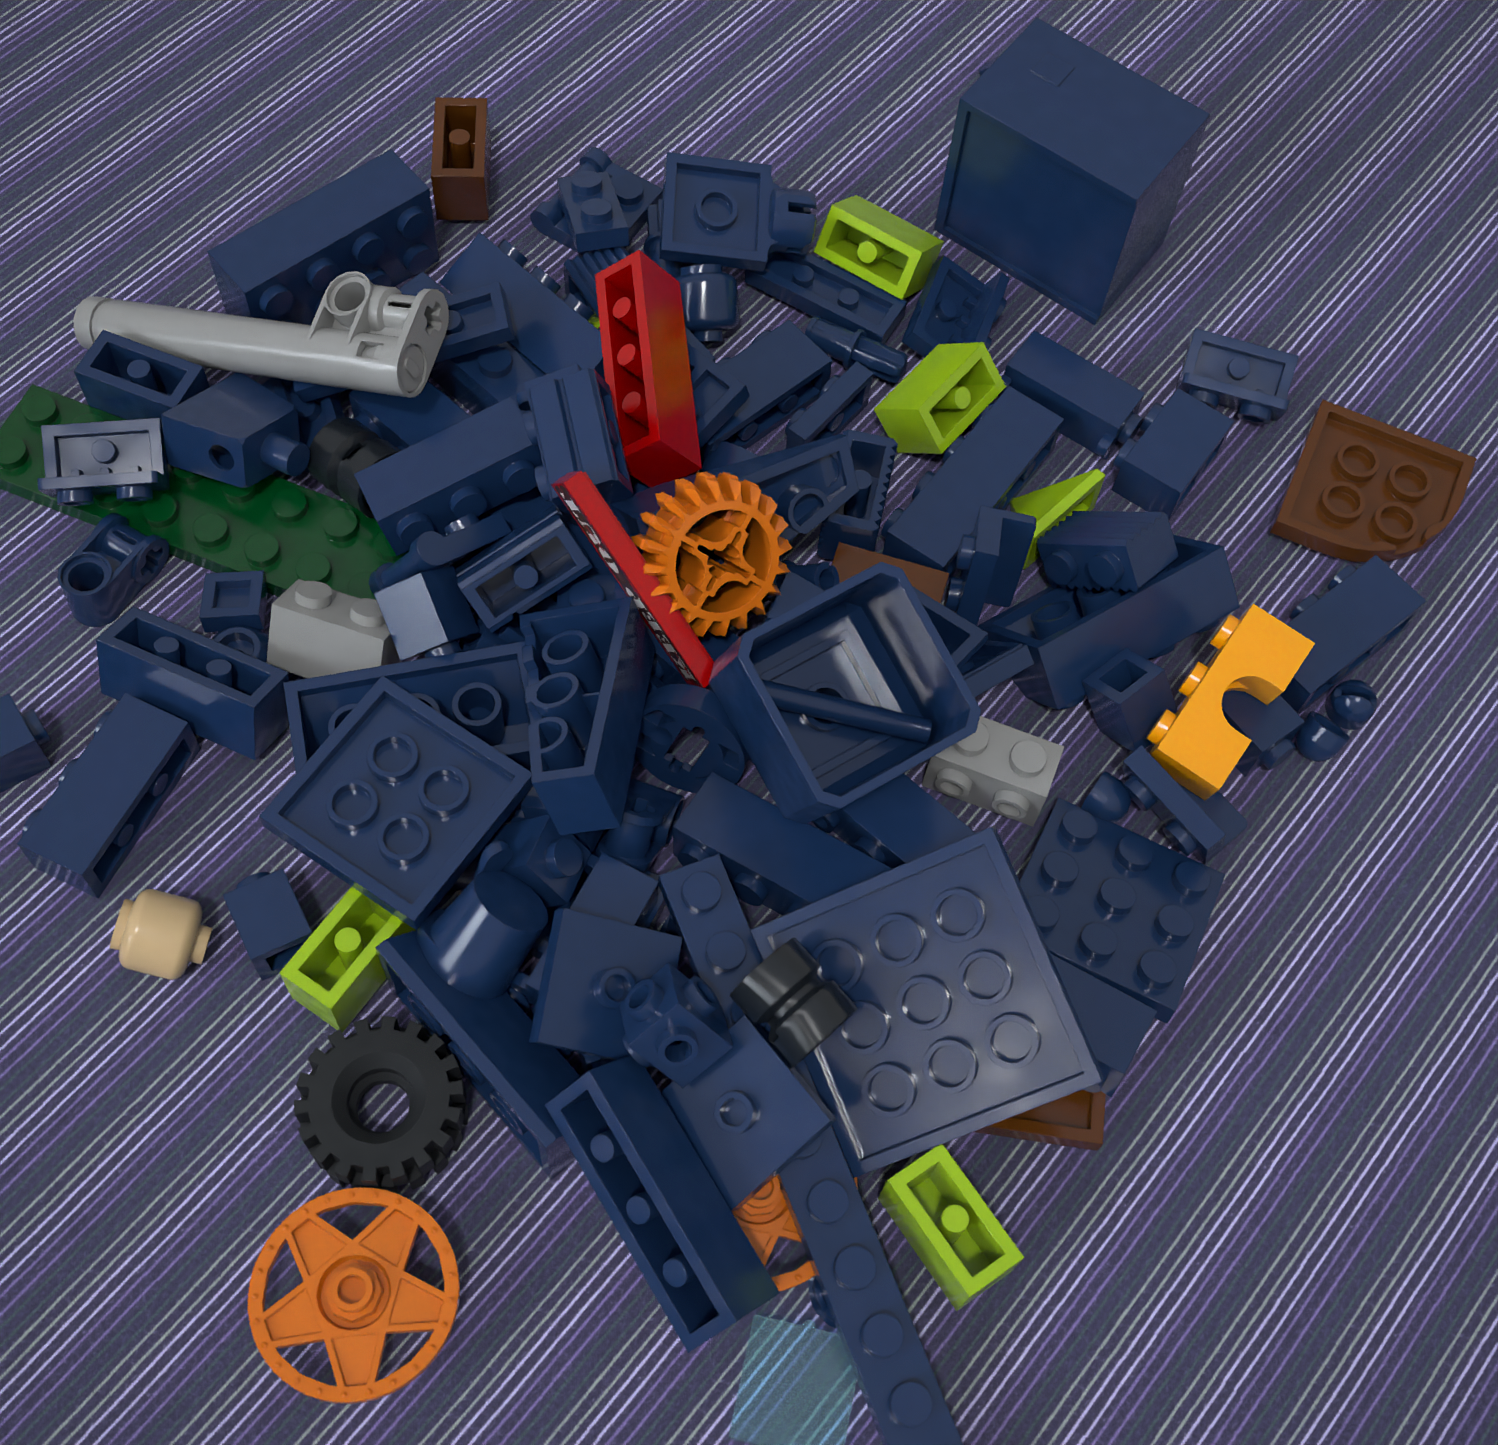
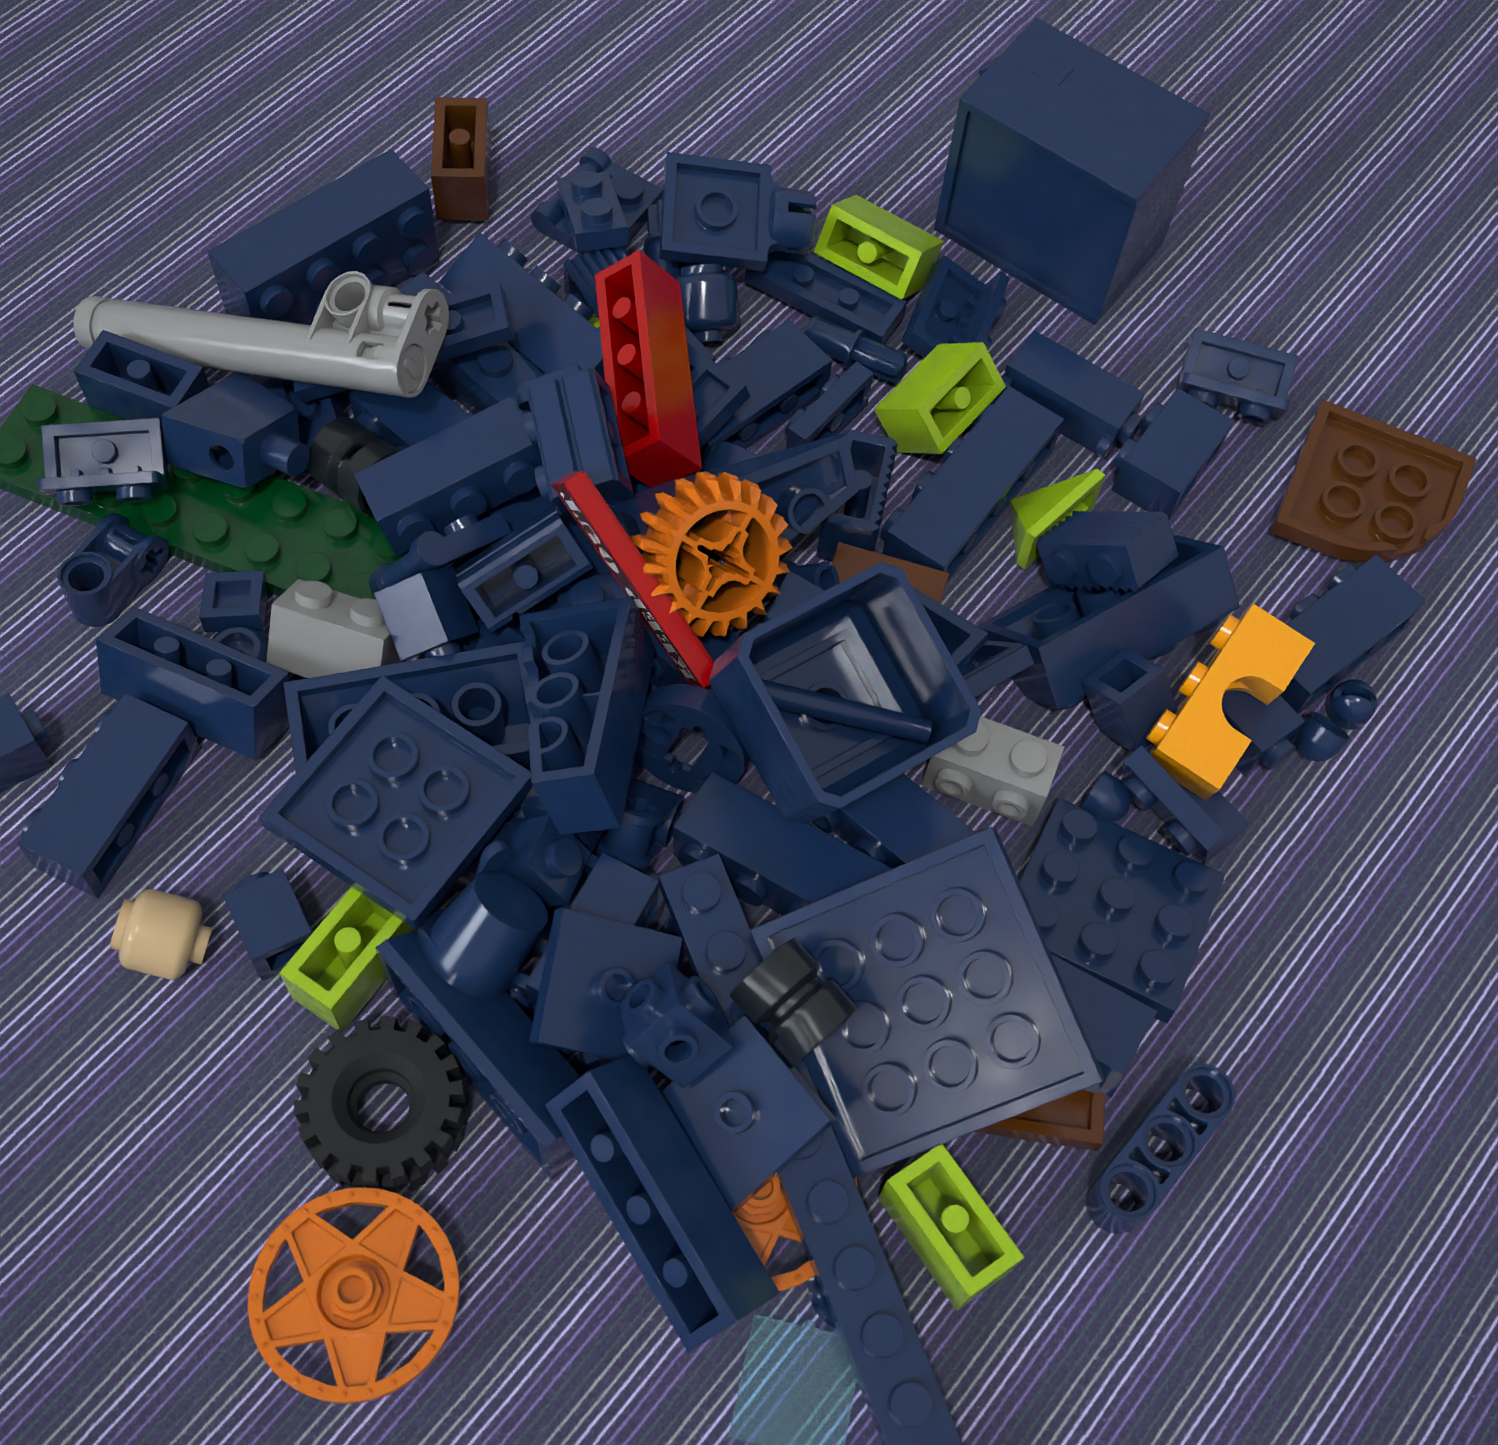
(990, 562): dark blue bracket -> none
(1181, 1128): none -> dark blue beam

